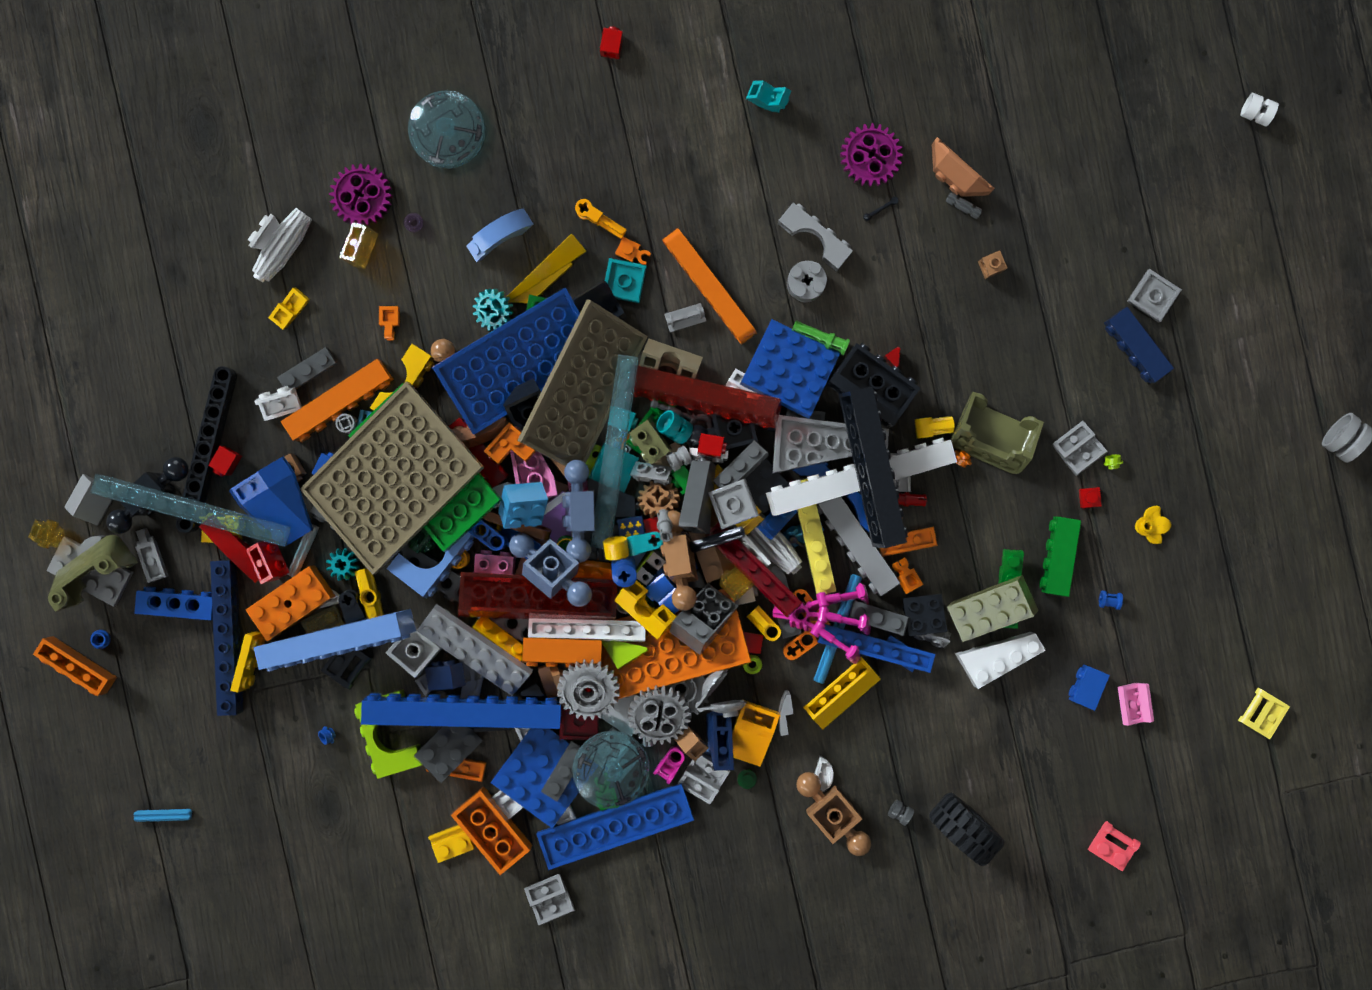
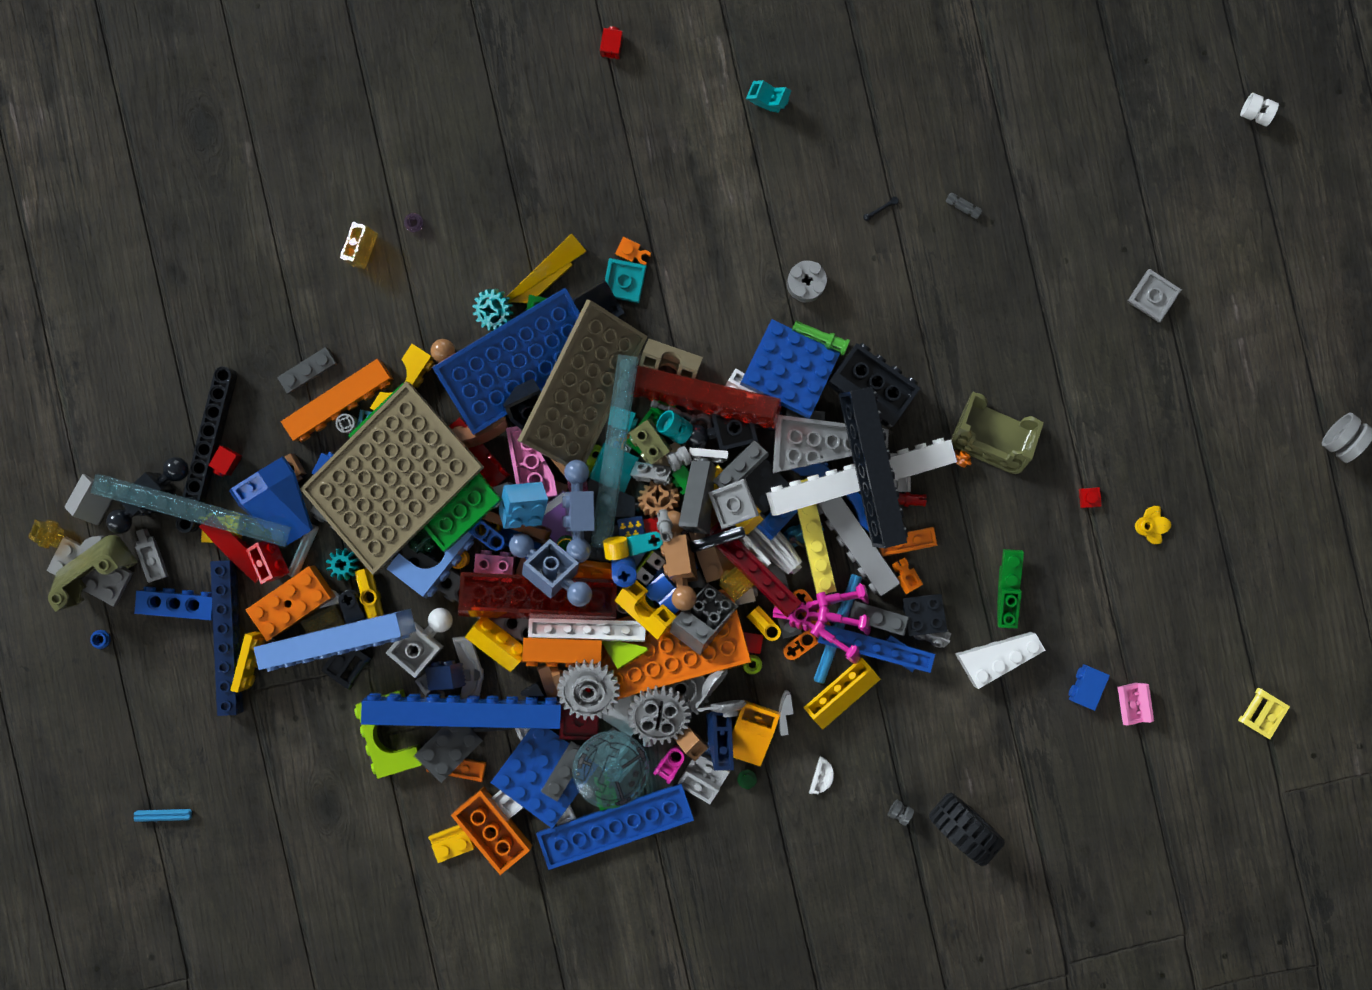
(74, 666): orange brick -> none
(277, 242): white plate -> none
(279, 403): white bracket -> none
(289, 309): yellow slope -> none
(326, 735): blue plate -> none
(345, 187): magenta gear -> none
(389, 318): orange plate -> none
(446, 129): clear light blue dish -> none
(474, 650): light grey plate -> none
(499, 231): medium blue arch -> none
(505, 443): orange plate -> none
(549, 899): light grey slope -> none
(598, 218): light orange connector -> none
(685, 317): light grey hinge -> none
(709, 286): orange beam -> none
(711, 446): red brick -> none
(797, 220): light grey arch -> none
(833, 827): medium nougat brick -> none
(880, 140): magenta gear -> none
(893, 357): red slope -> none
(929, 427): yellow piece -> none
(957, 173): nougat wedge -> none
(992, 264): medium nougat brick -> none
(992, 608): brick -> none
(1060, 556): green brick -> none
(1079, 448): light grey slope -> none
(1110, 600): blue bush -> none
(1111, 852): coral plate -> none
(1113, 461): lime plate -> none
(1138, 346): dark blue brick -> none

